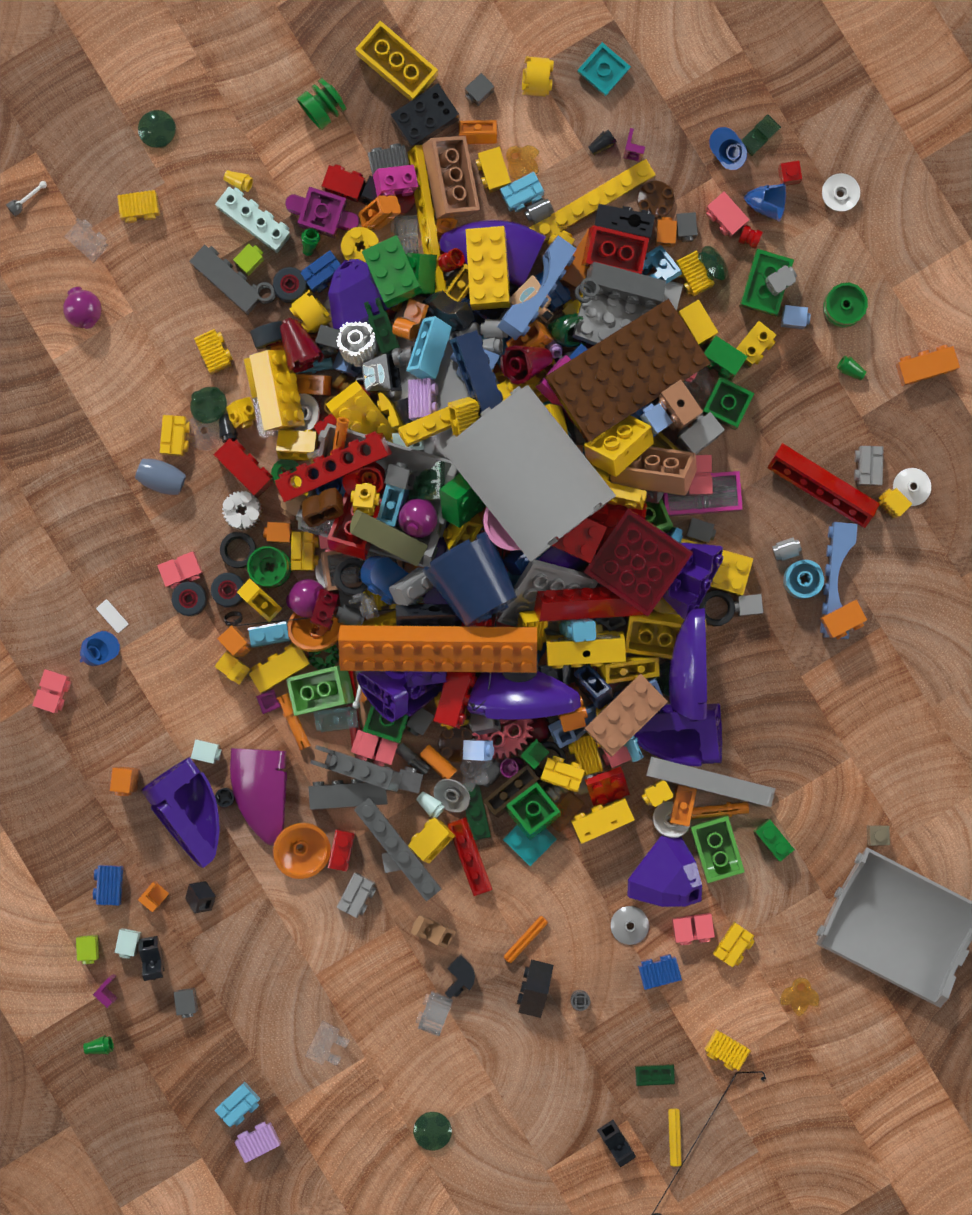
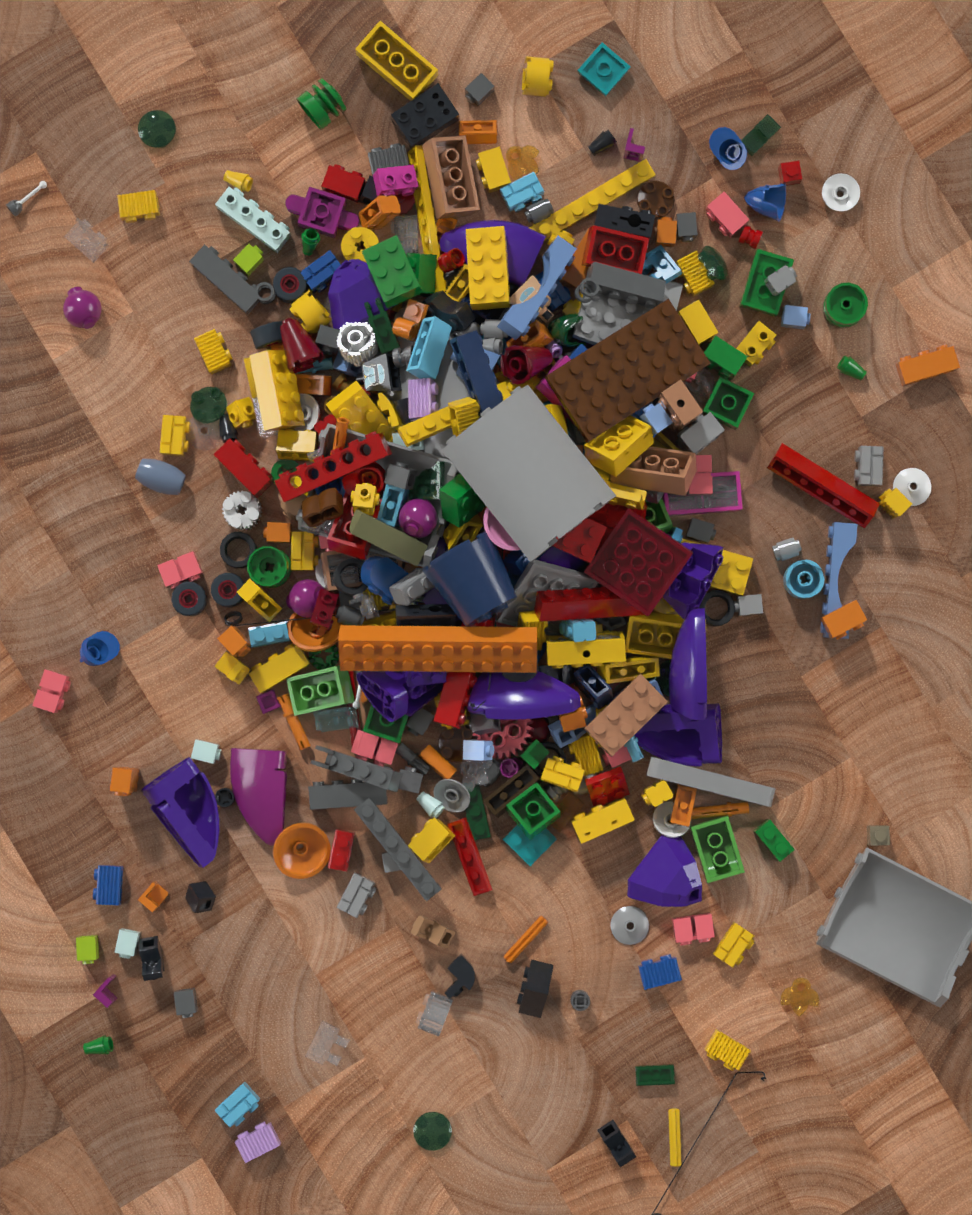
(112, 616): white sticker -> none

